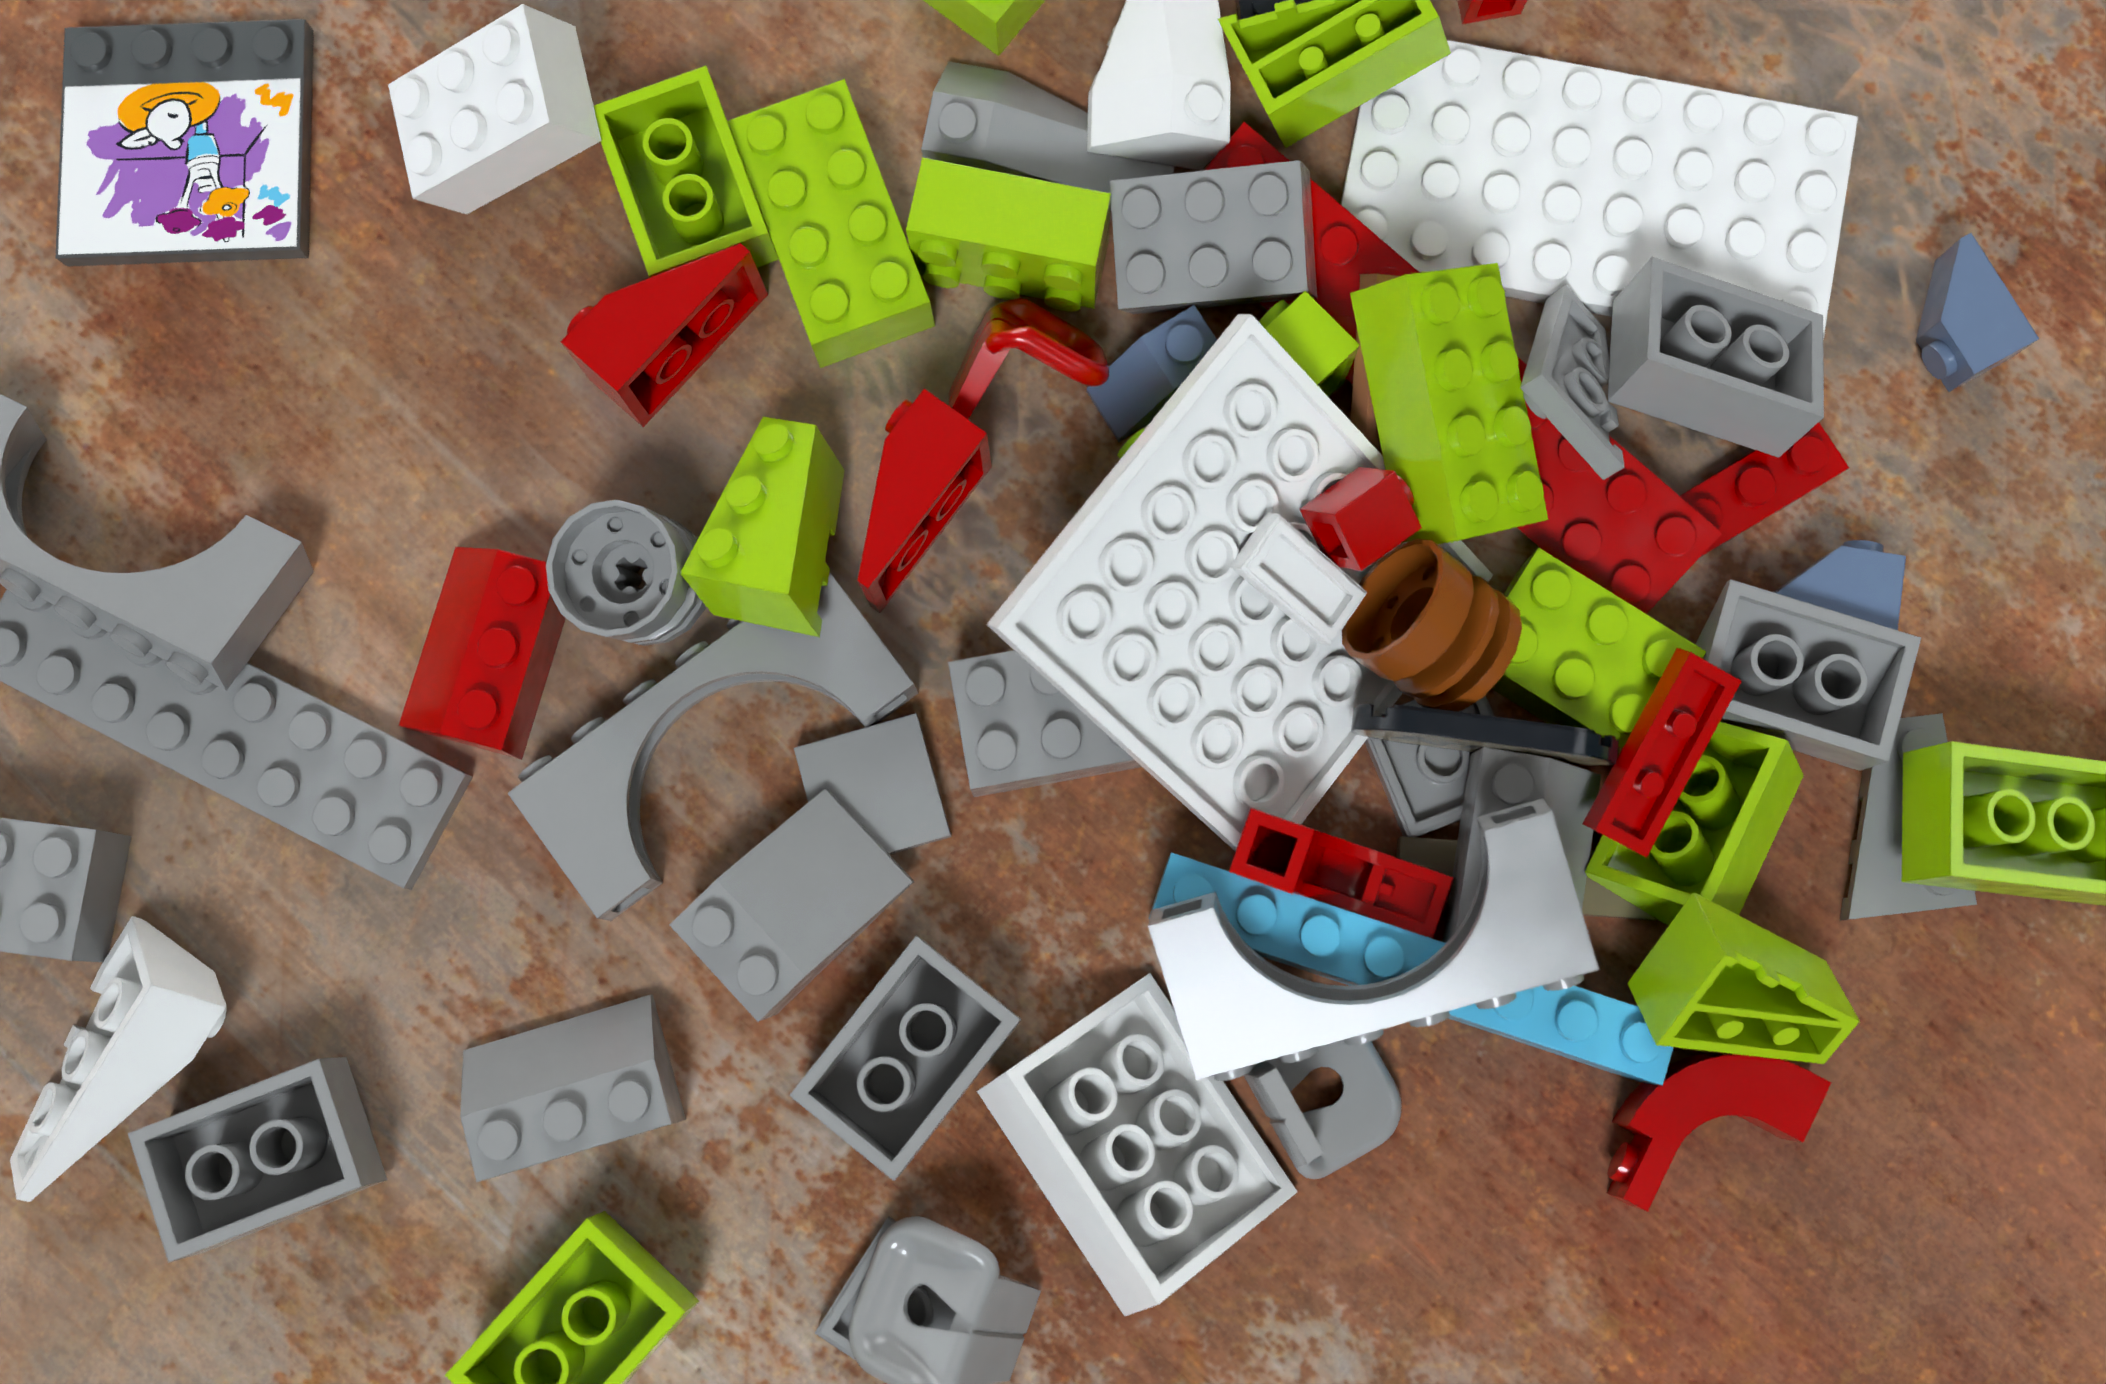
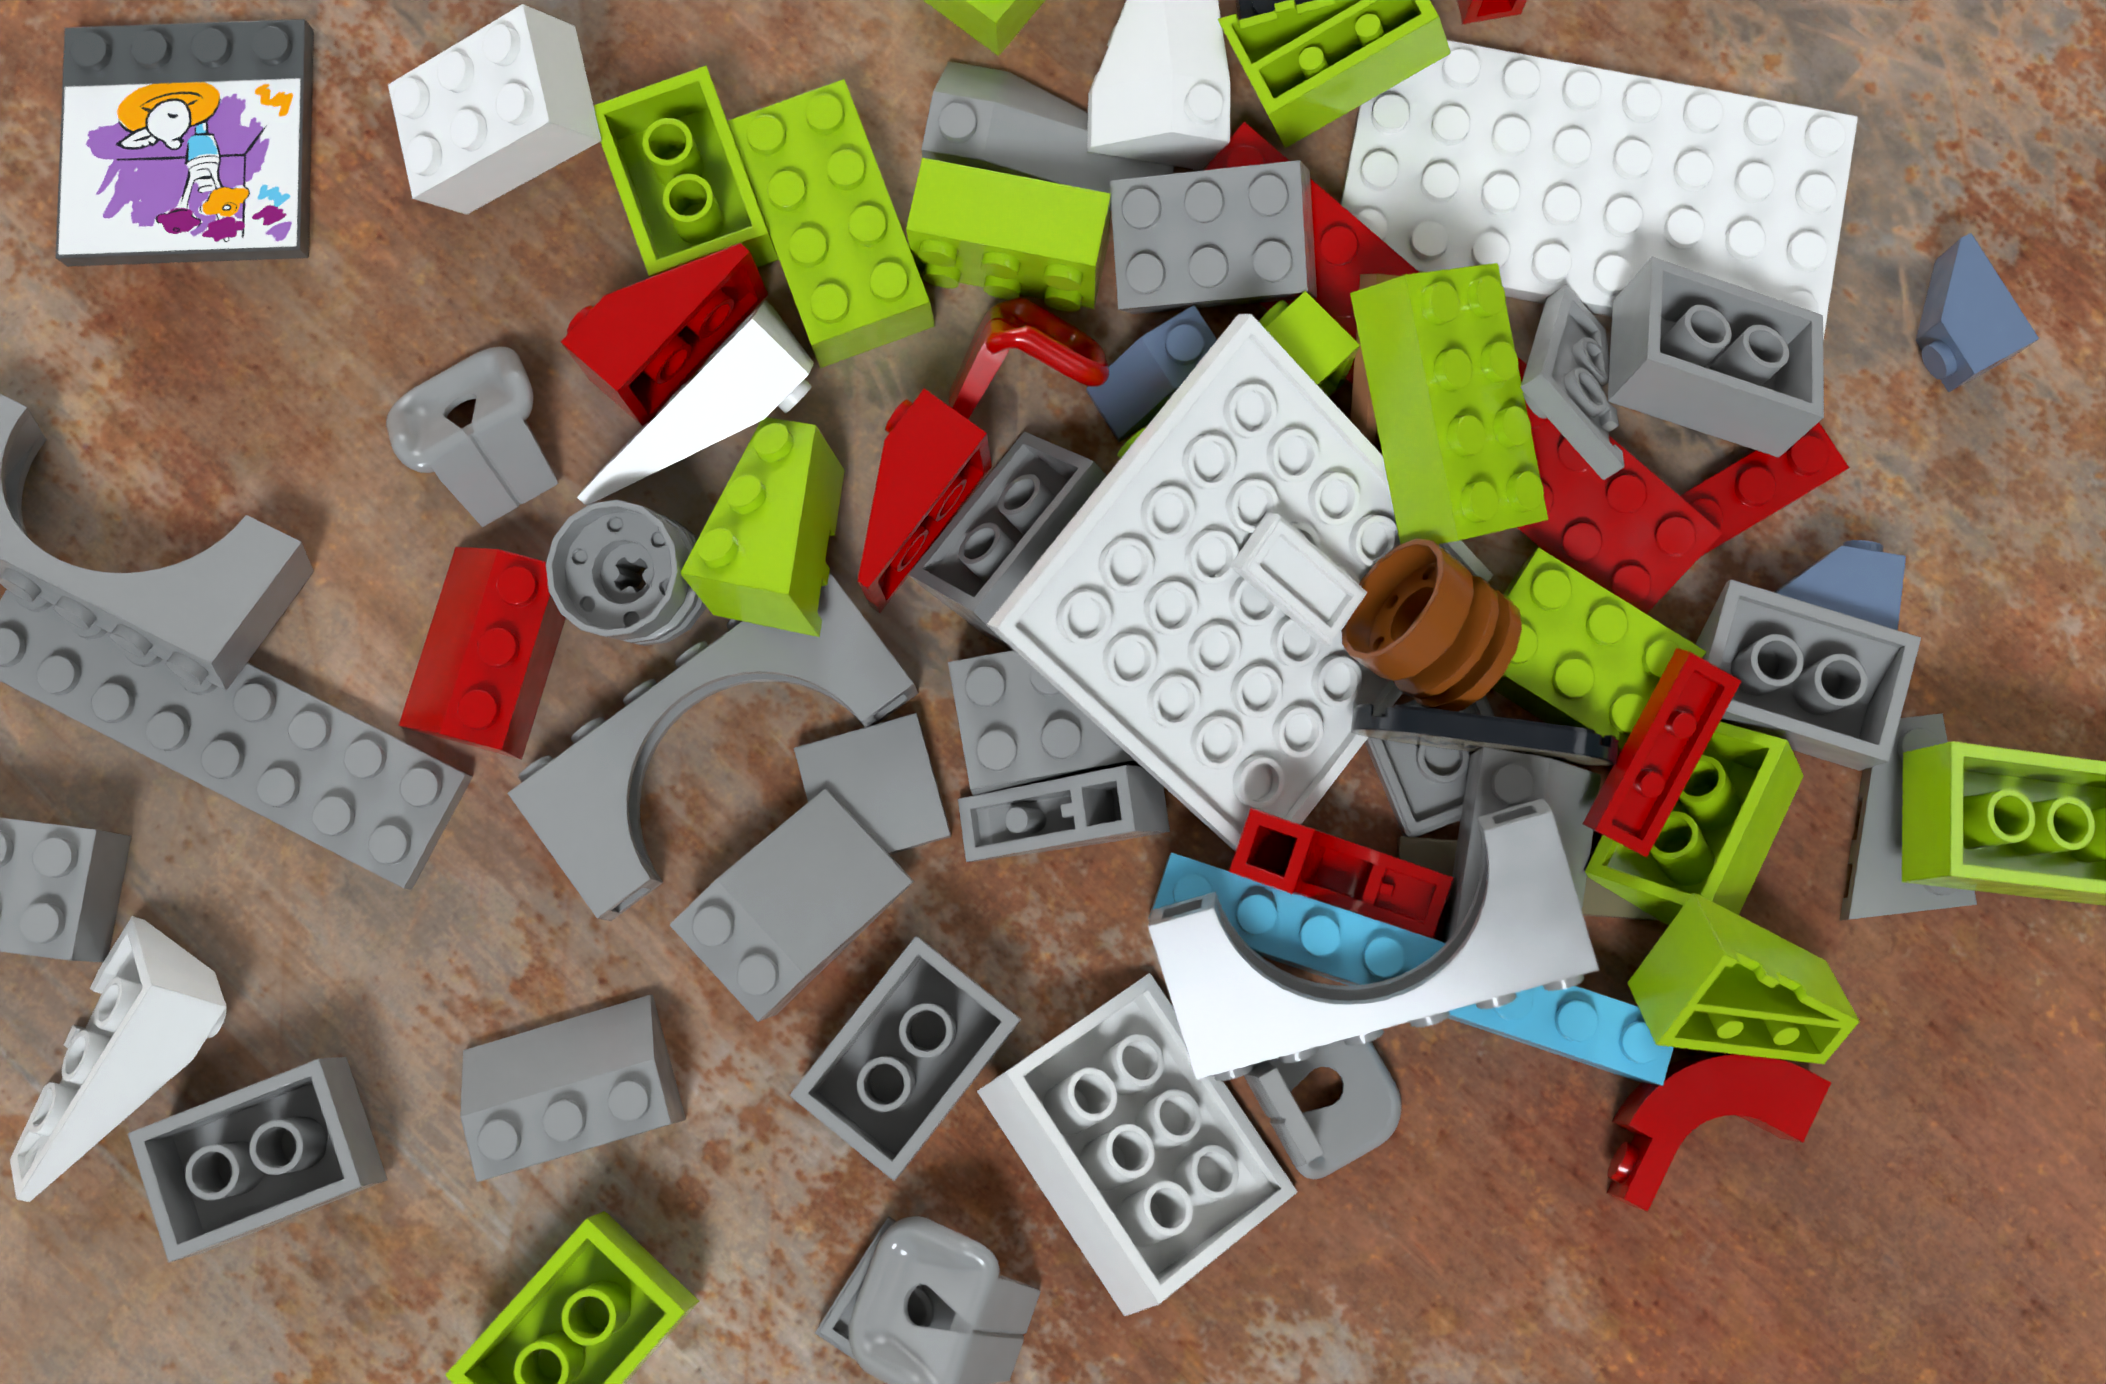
(492, 460): none -> light grey piece
(734, 389): none -> white wedge
(1006, 529): none -> light grey slope
(1063, 814): none -> light grey slope
(1362, 517): red brick -> none

